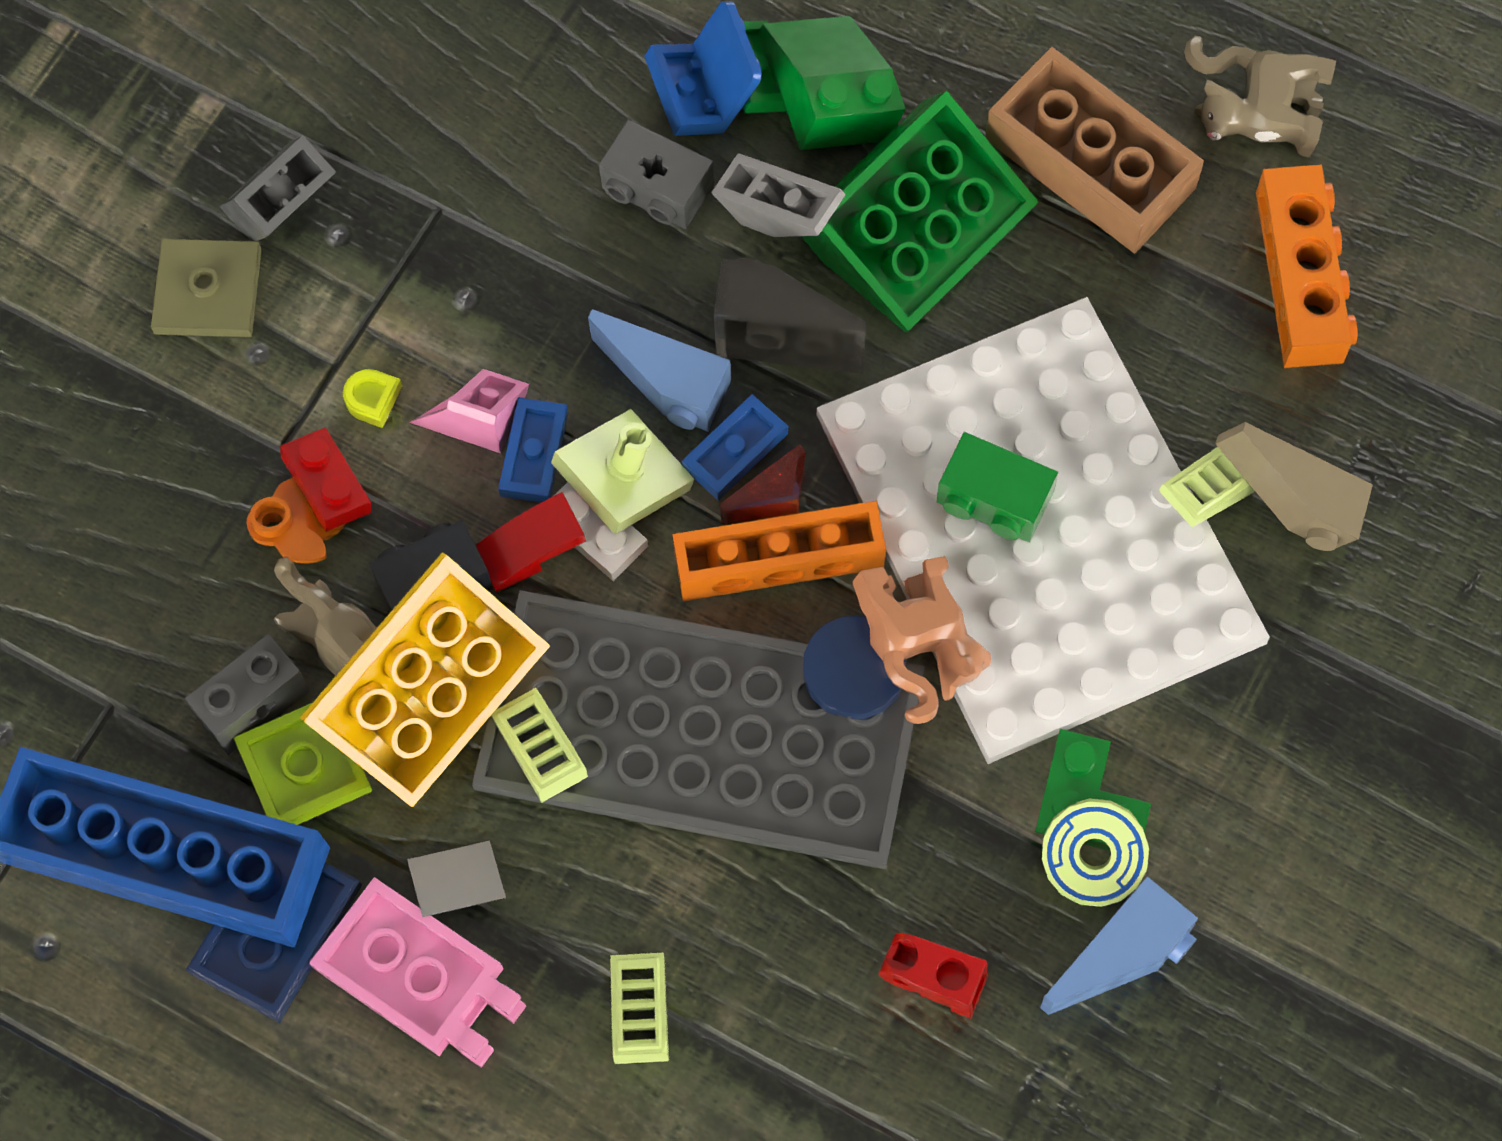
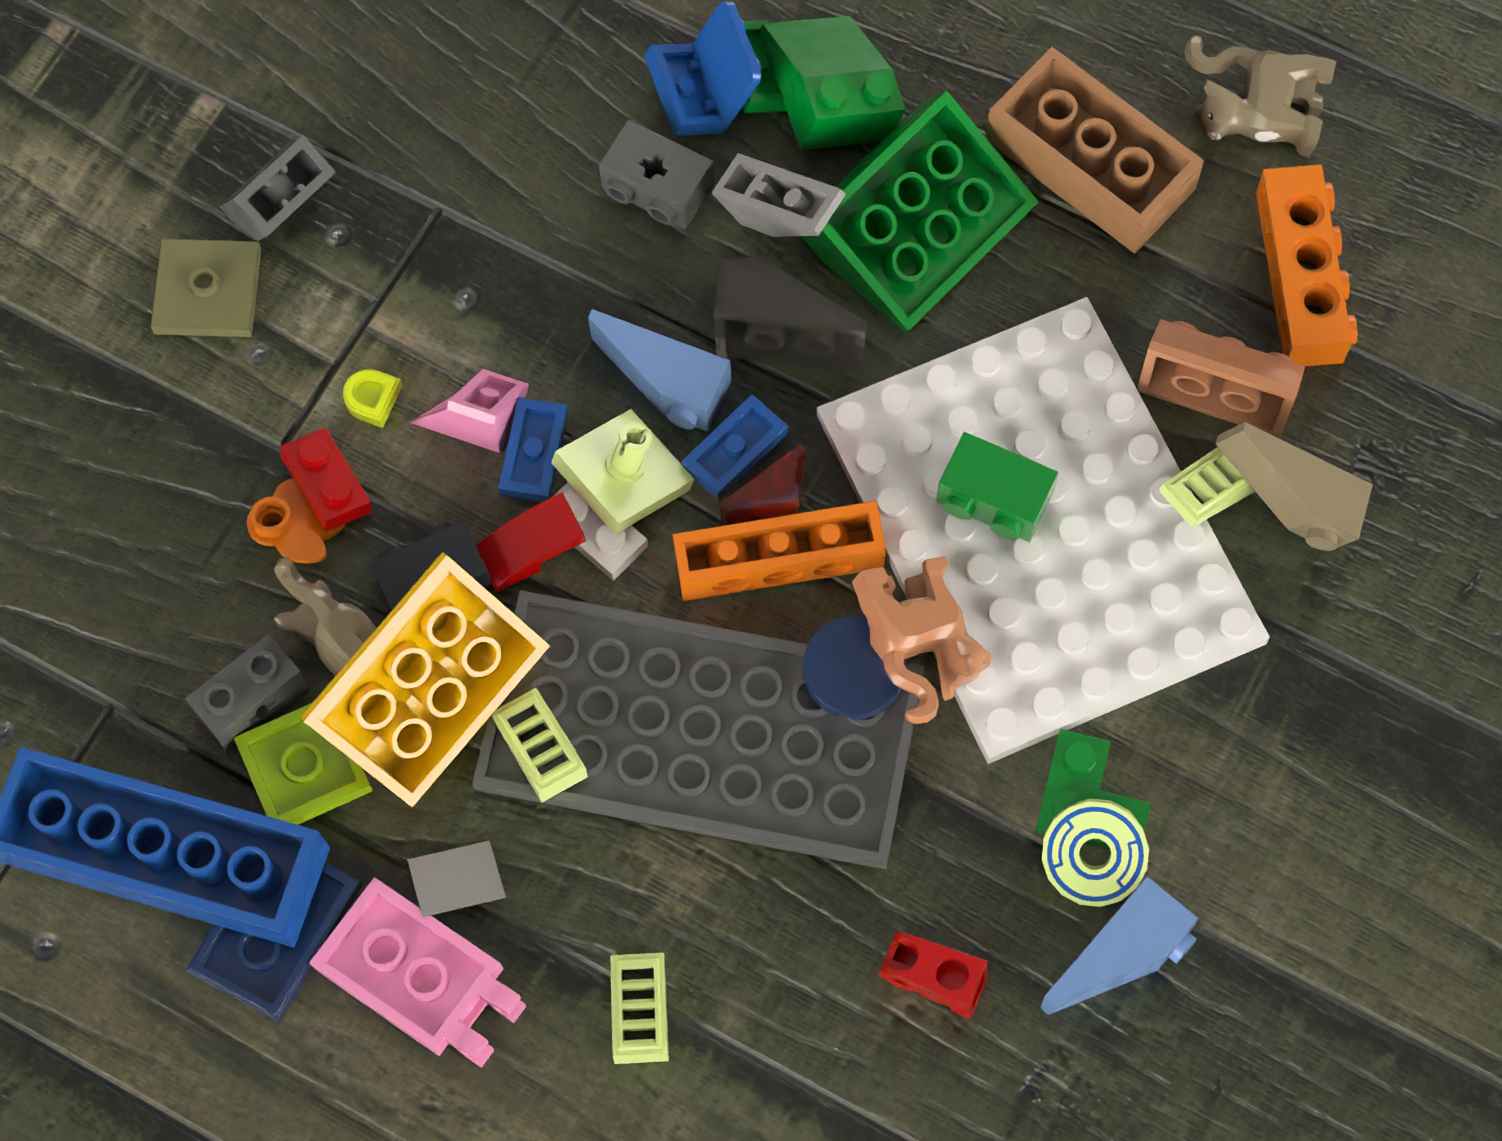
(1220, 377): none -> nougat slope

